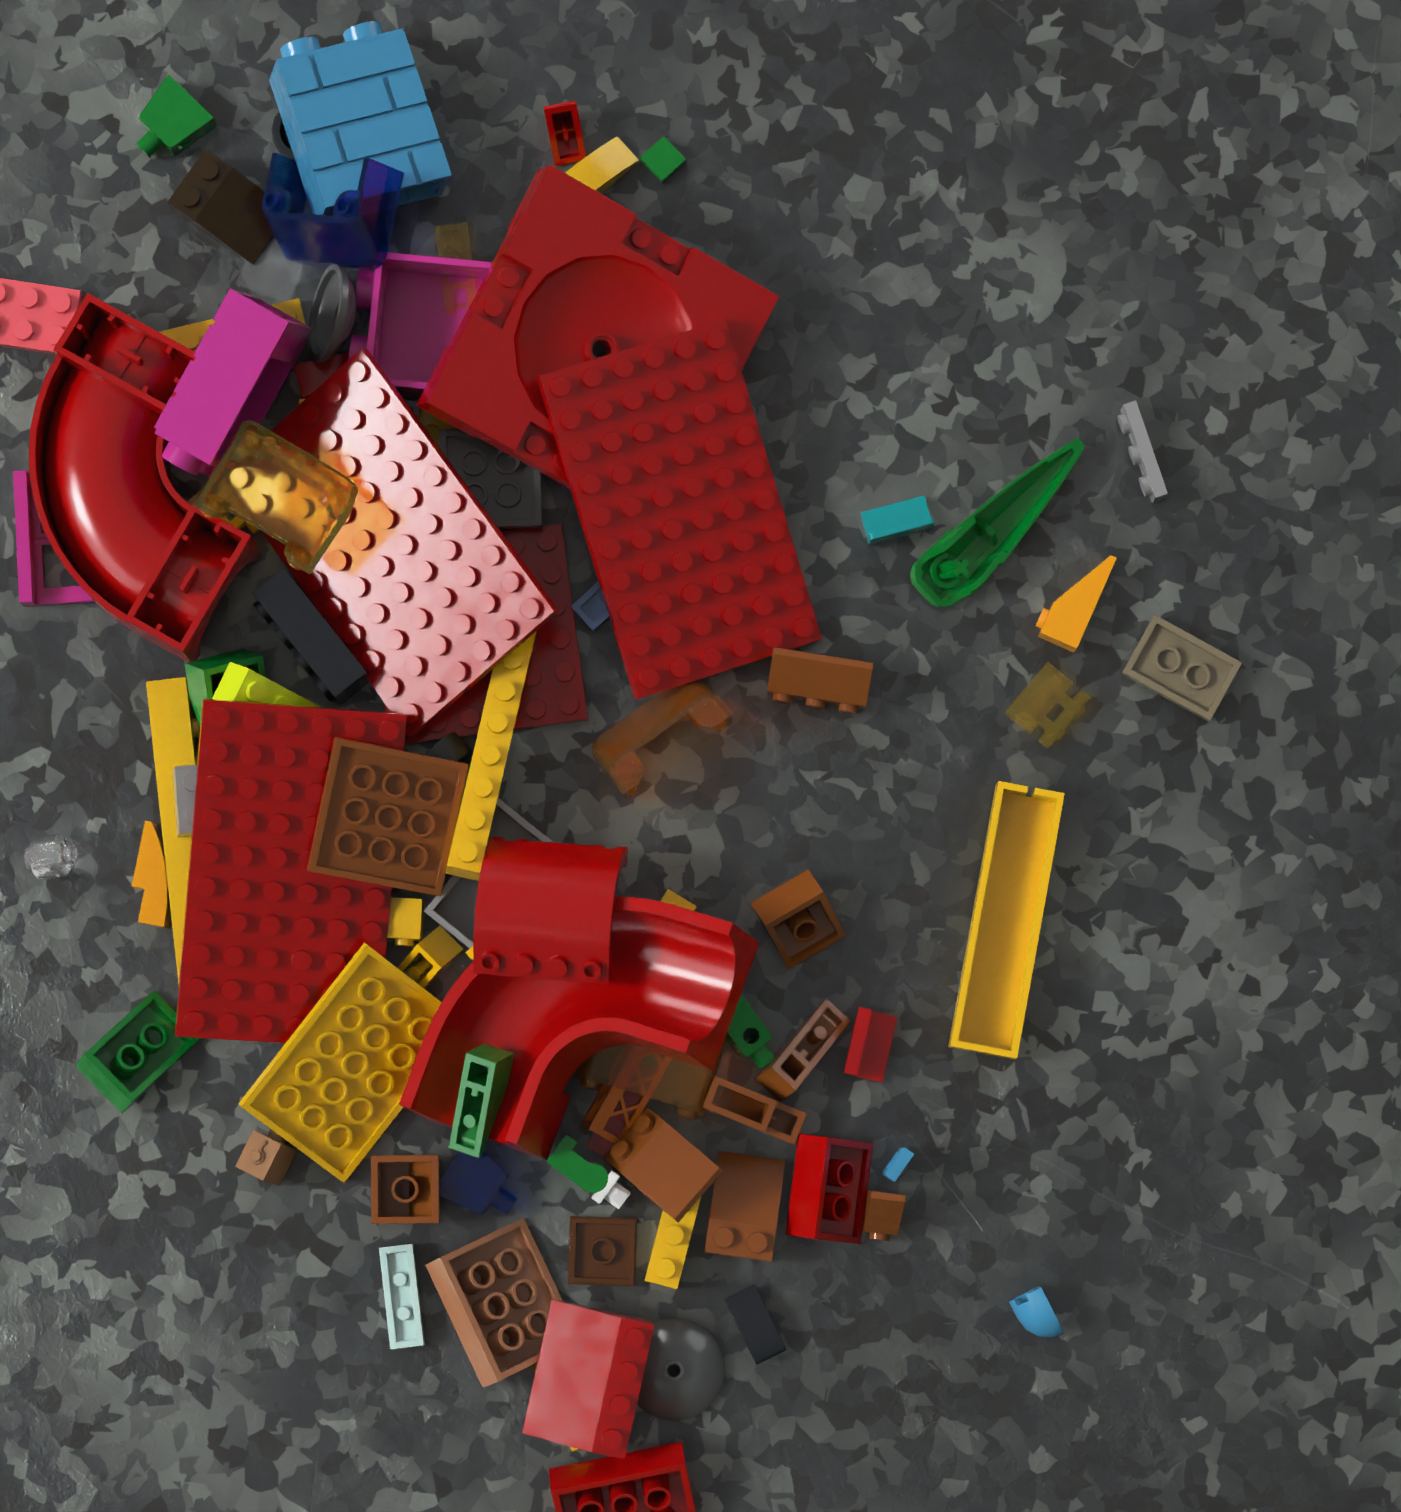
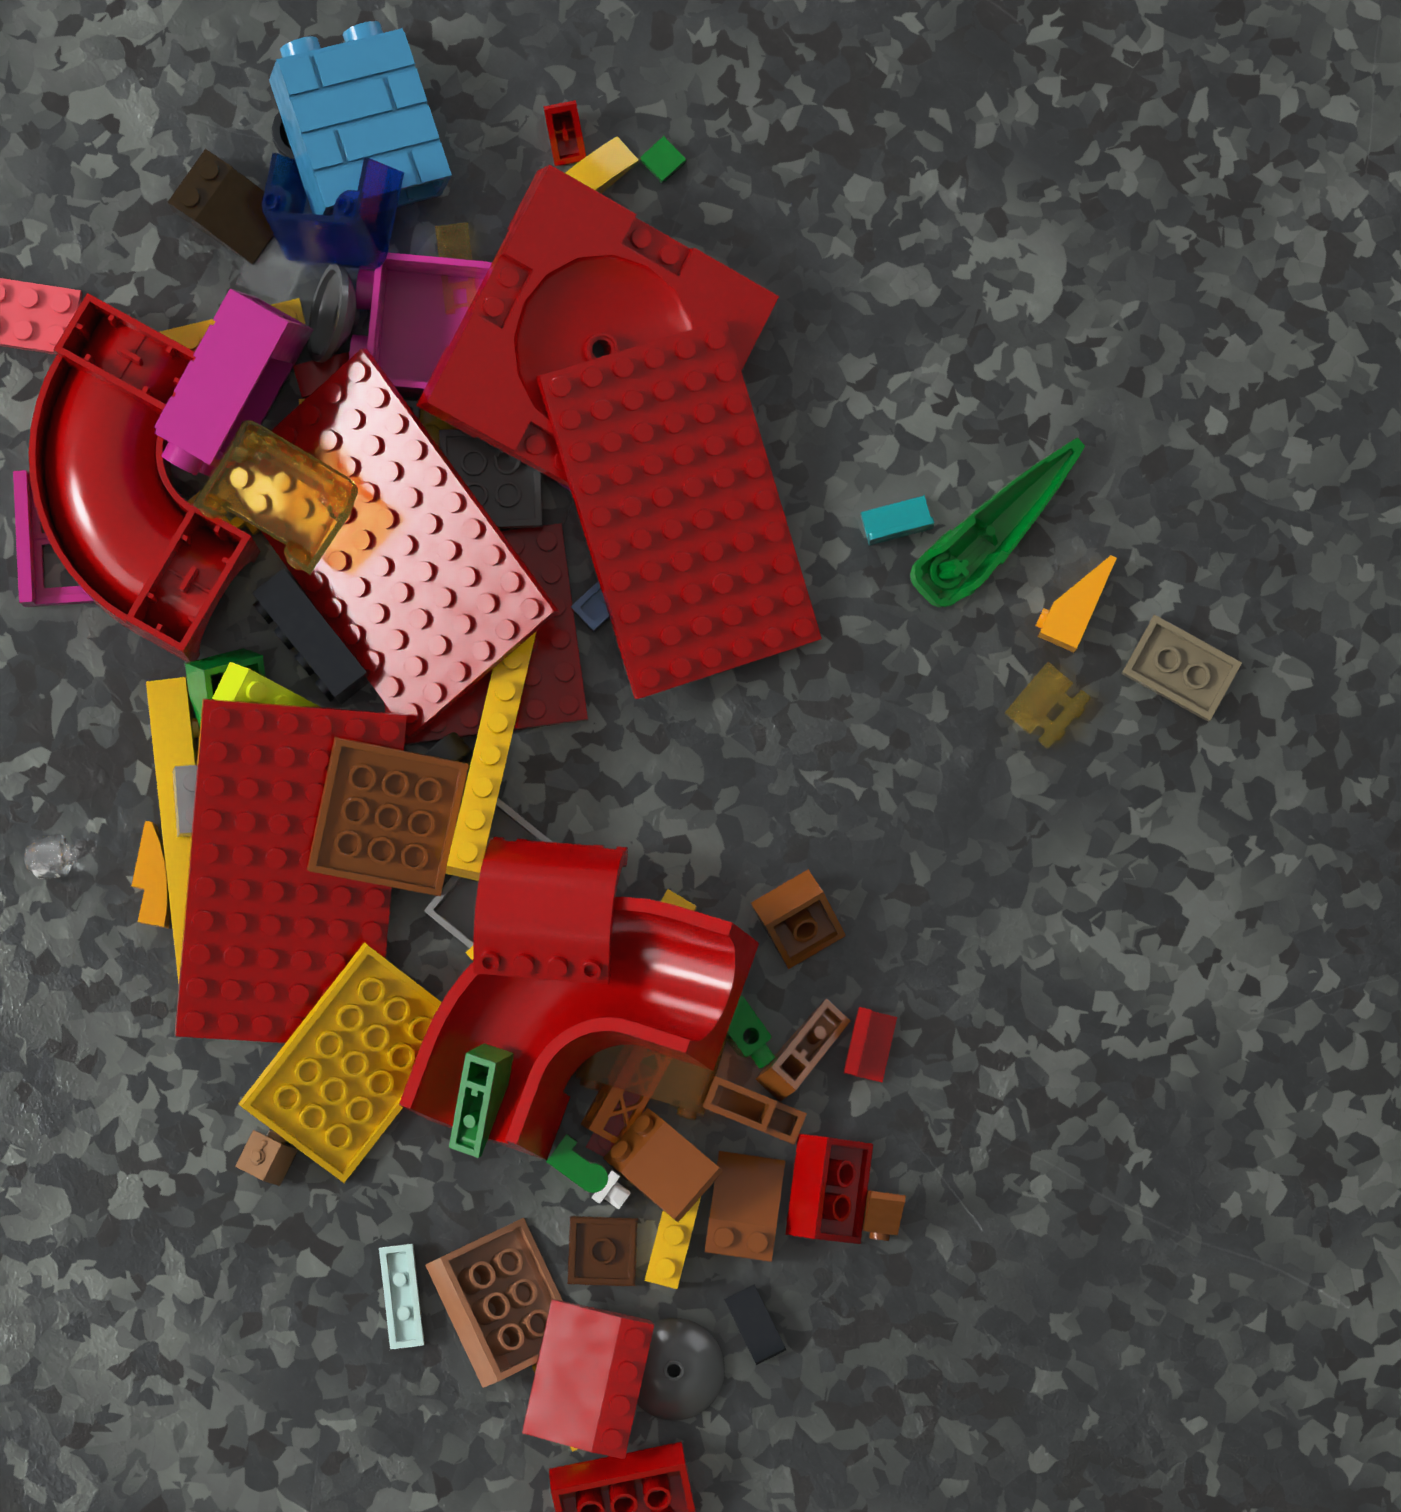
(135, 1052): green slope -> none
(173, 120): green torso -> none
(405, 1189): dark orange slope -> none
(406, 921): yellow brick -> none
(430, 957): yellow slope -> none
(476, 1184): clear blue torso -> none
(617, 746): clear orange windscreen -> none
(819, 680): dark orange slope -> none
(897, 1164): dark azure tile -> none
(1006, 920): yellow piece -> none
(1036, 1313): dark azure brick -> none
(1142, 452): light grey plate -> none

